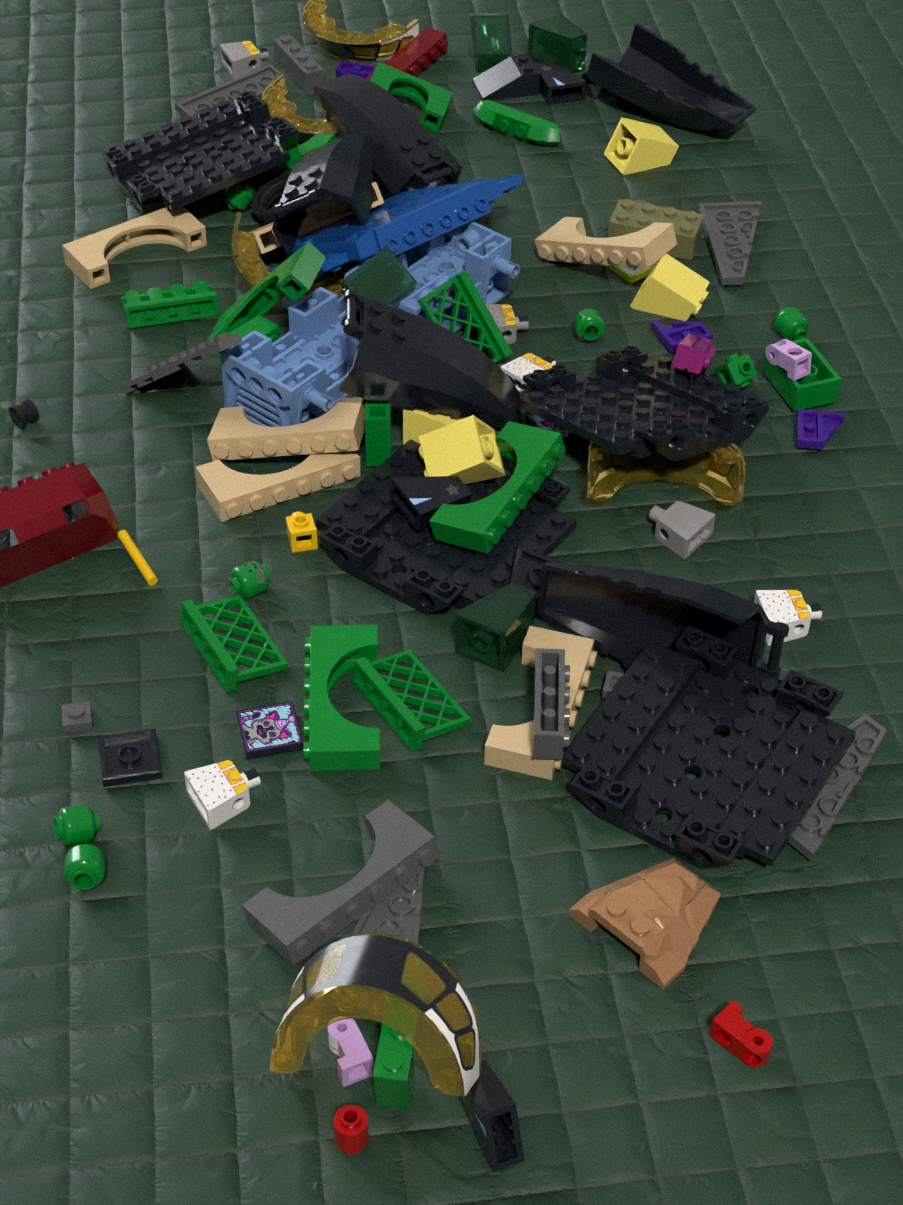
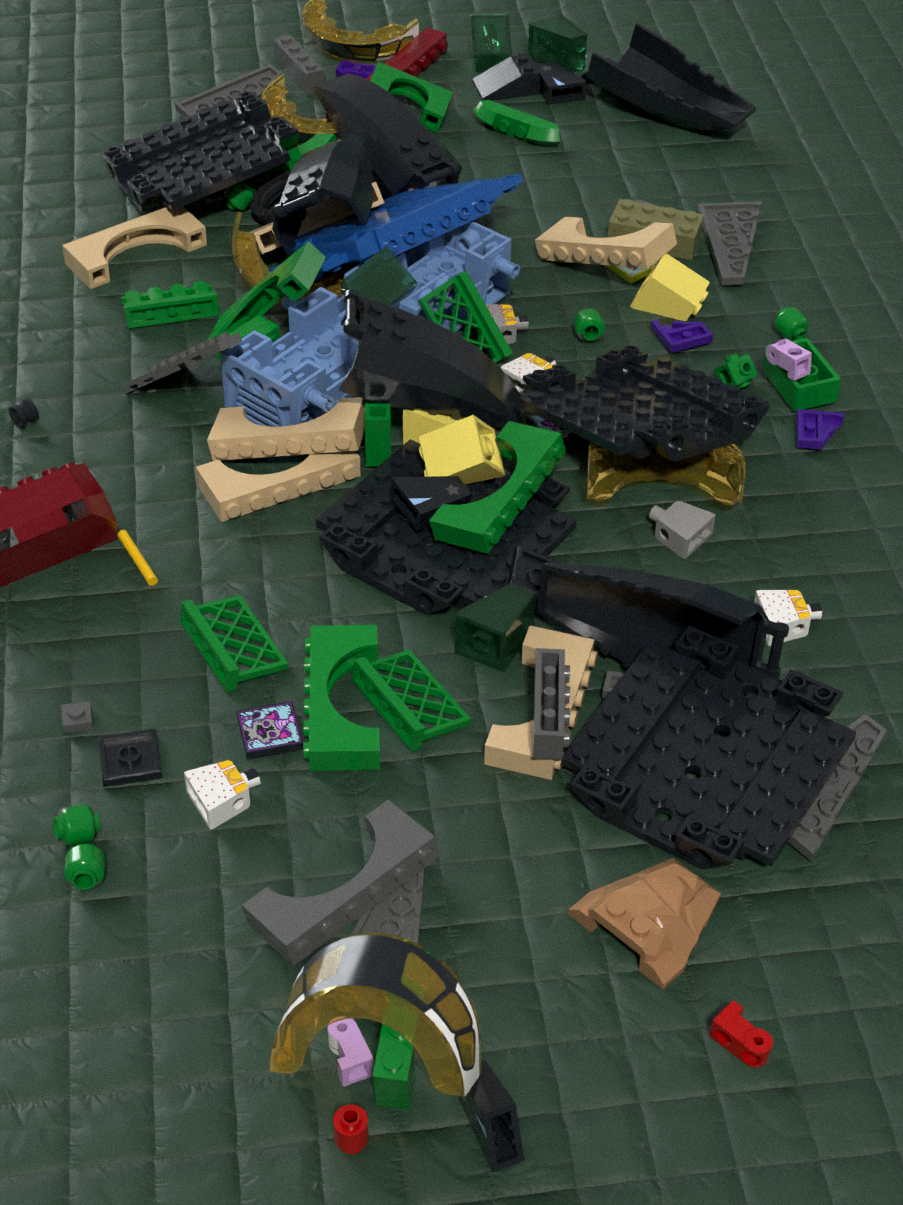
(242, 57): light grey torso -> none
(249, 579): green head -> none
(301, 525): yellow brick -> none
(639, 147): light yellow slope -> none
(694, 353): magenta brick -> none

